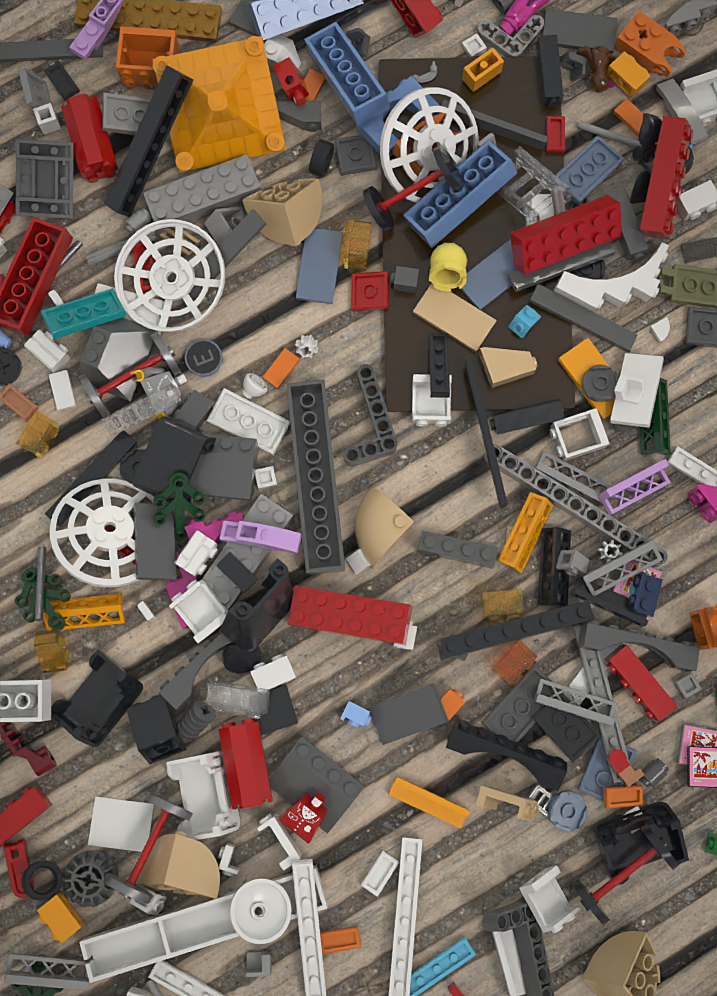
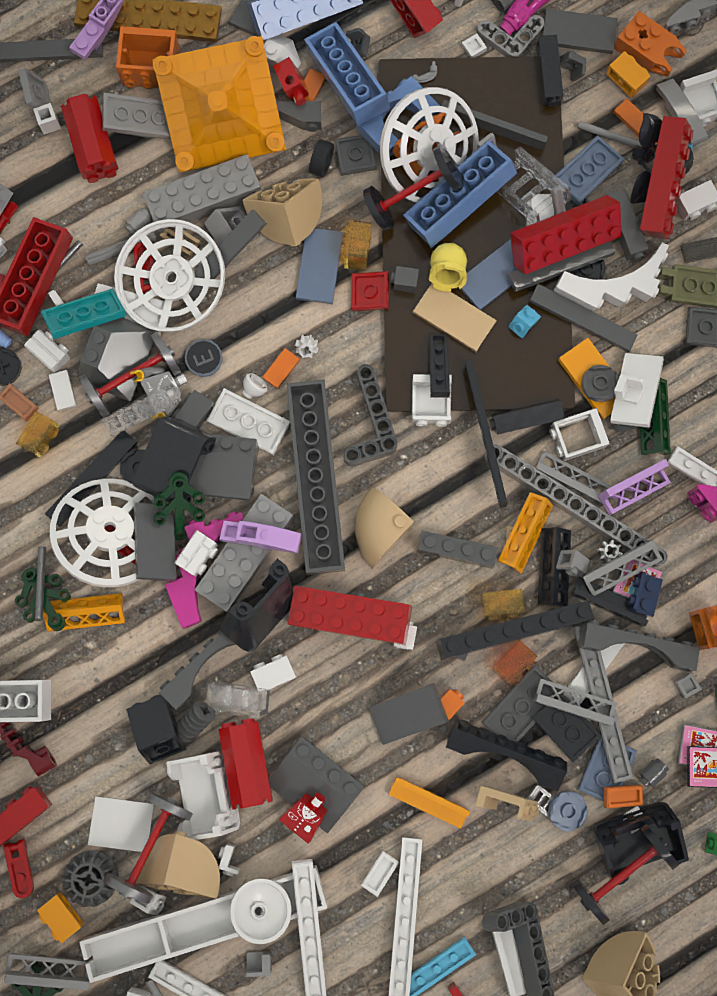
(44, 178): dark grey slope -> none
(51, 650): clear yellow brick -> none
(53, 890): black tyre -> none
(62, 80): black tile -> none
(98, 701): black windscreen -> none
(146, 611): white tile -> none
(148, 141): black brick -> none
(199, 609): white panel -> none
(237, 572): black tile -> none
(238, 660): black tile -> none
(265, 477): white tile -> none
(280, 711): black tile -> none
(284, 838): white panel -> none
(340, 939): orange tile -> none
(356, 715): light blue brick -> none
(358, 562): white tile -> none
(482, 69): light orange brick -> none
(506, 365): tan slope -> none
(548, 900): white panel -> none
(556, 134): red tile -> none
(599, 60): reddish brown animal -> none
(619, 763): leg -> none
(640, 682): red brick -> none
(661, 329): white tile -> none

